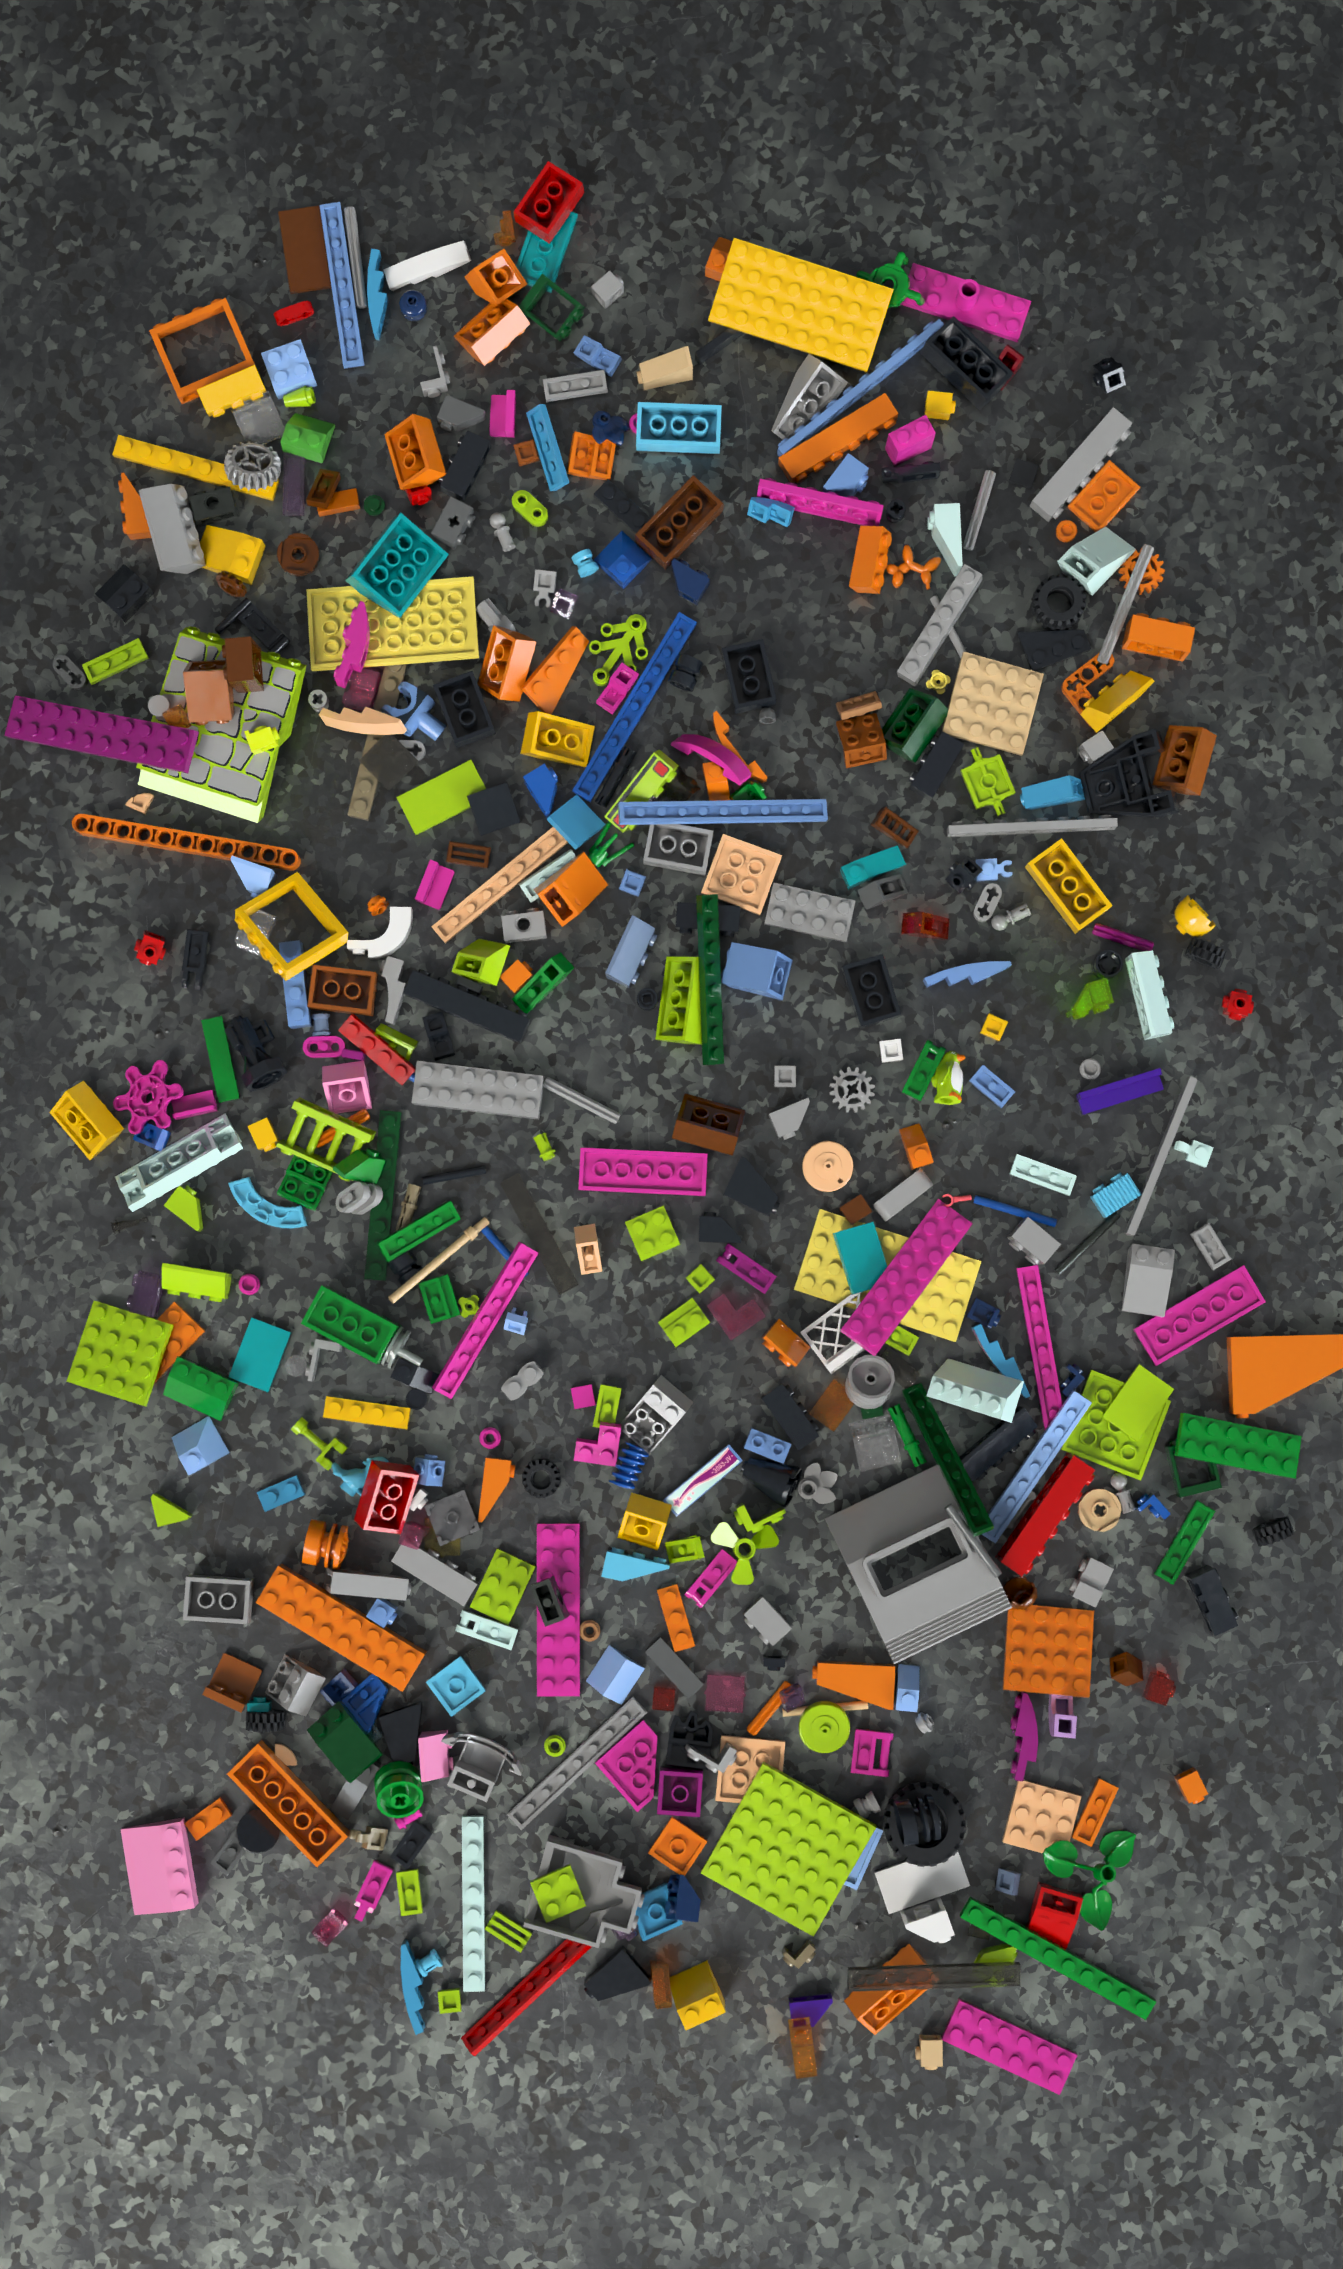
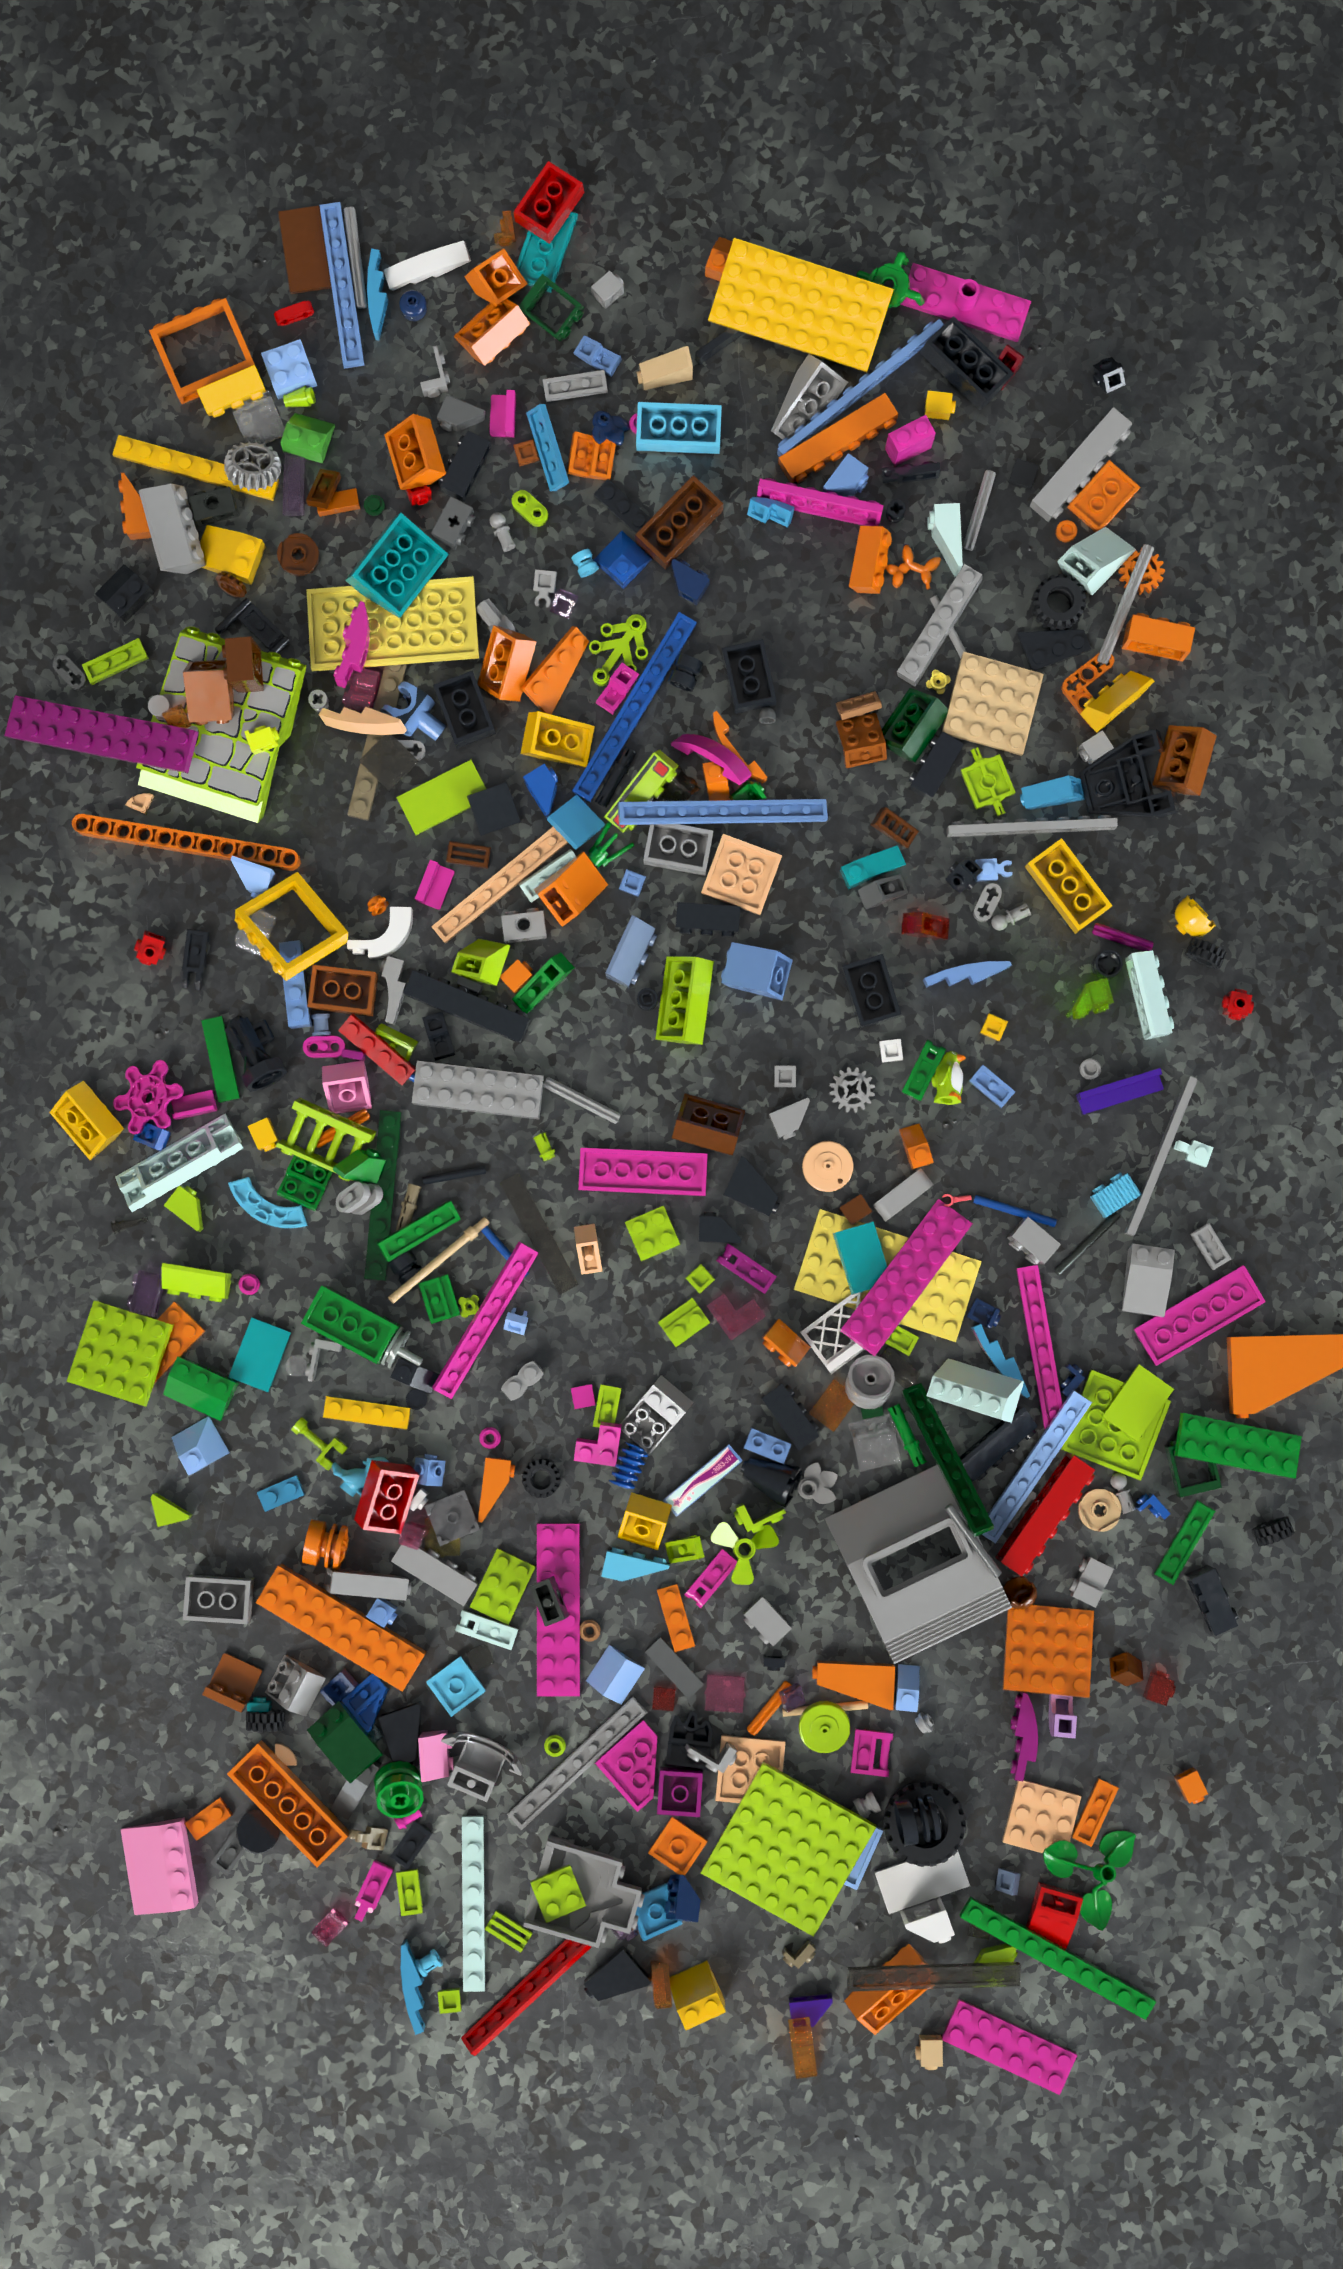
(710, 979): dark green plate -> none
(809, 912): light grey plate -> none
(1042, 1174): light aqua plate -> none

